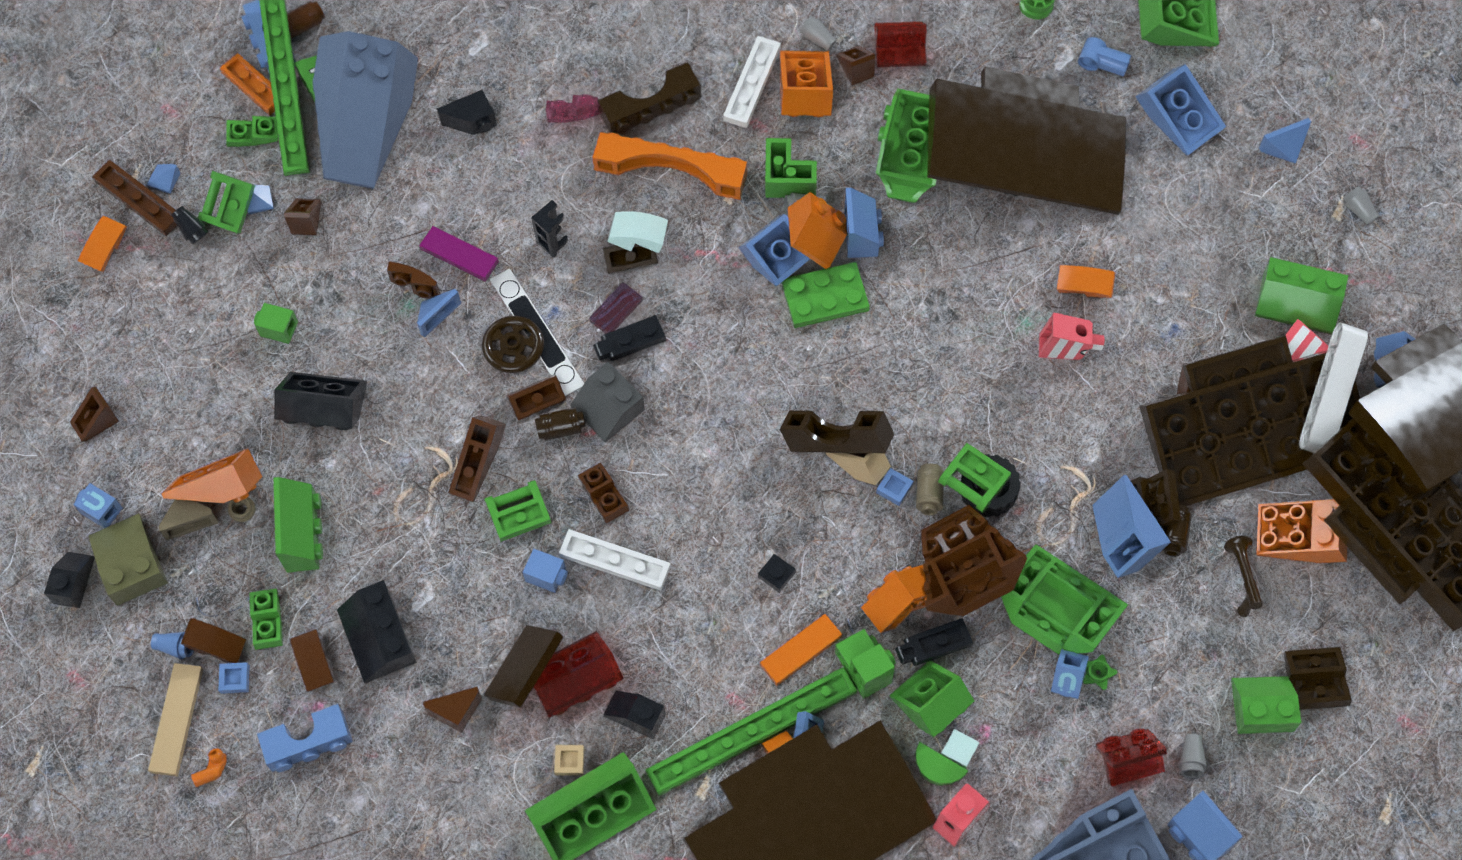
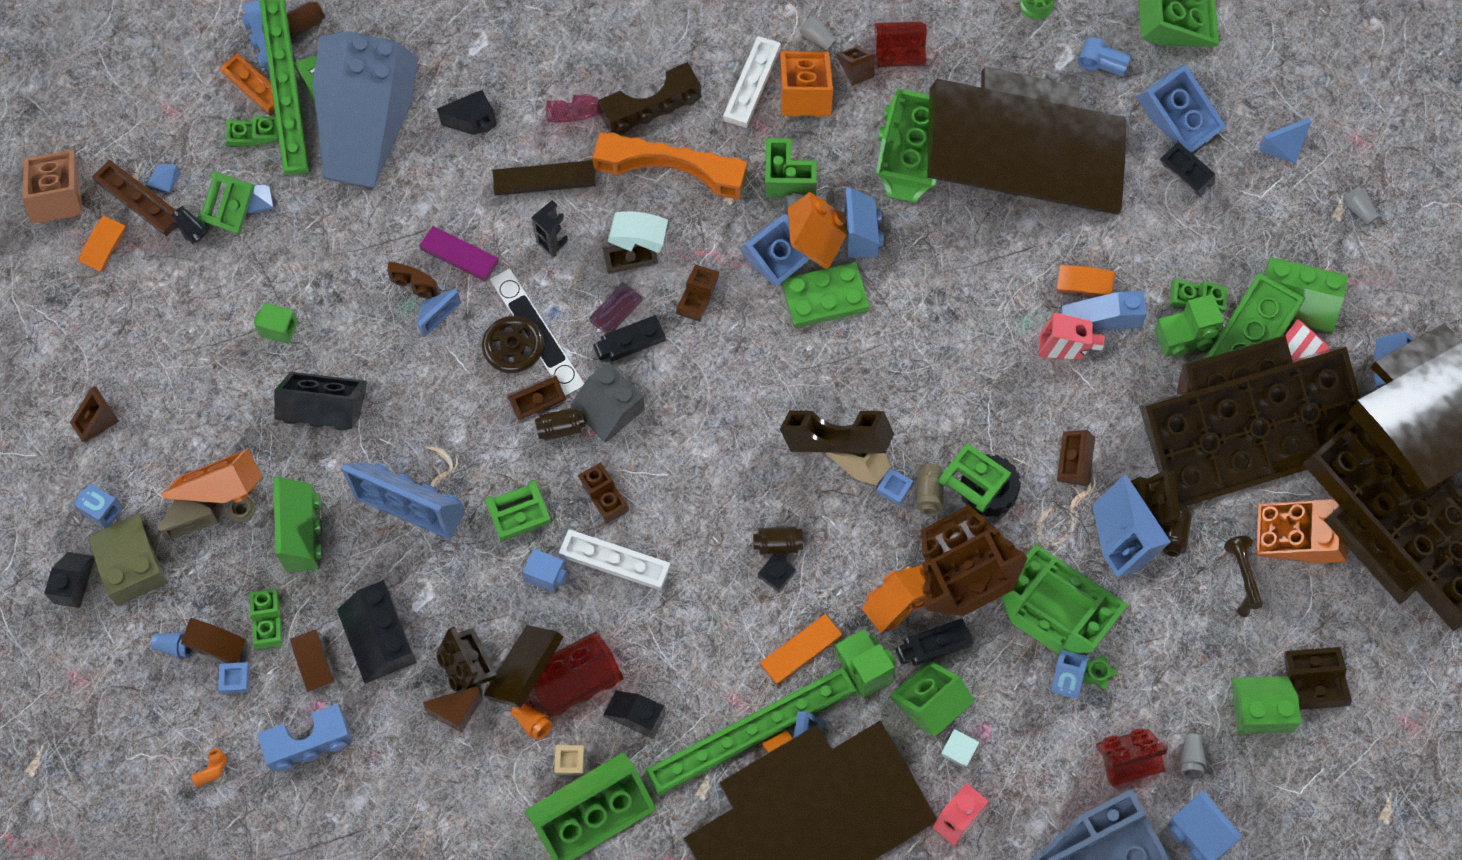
(51, 187): none -> nougat slope
(175, 720): tan tile -> none
(303, 216): reddish brown slope -> none
(404, 498): none -> medium blue slope
(464, 660): none -> dark brown bracket
(476, 456): reddish brown slope -> none
(532, 721): none -> orange cone
(543, 177): none -> dark brown tile
(697, 293): none -> reddish brown slope
(778, 540): none -> dark brown head
(937, 768): bright green tile -> none
(1076, 457): none -> reddish brown slope
(1111, 311): none -> medium blue slope
(1182, 291): none -> bright green slope
(1188, 168): none -> black hinge
(1191, 329): none -> bright green brick
(1260, 316): none -> bright green tile
(1333, 386): white beam -> none

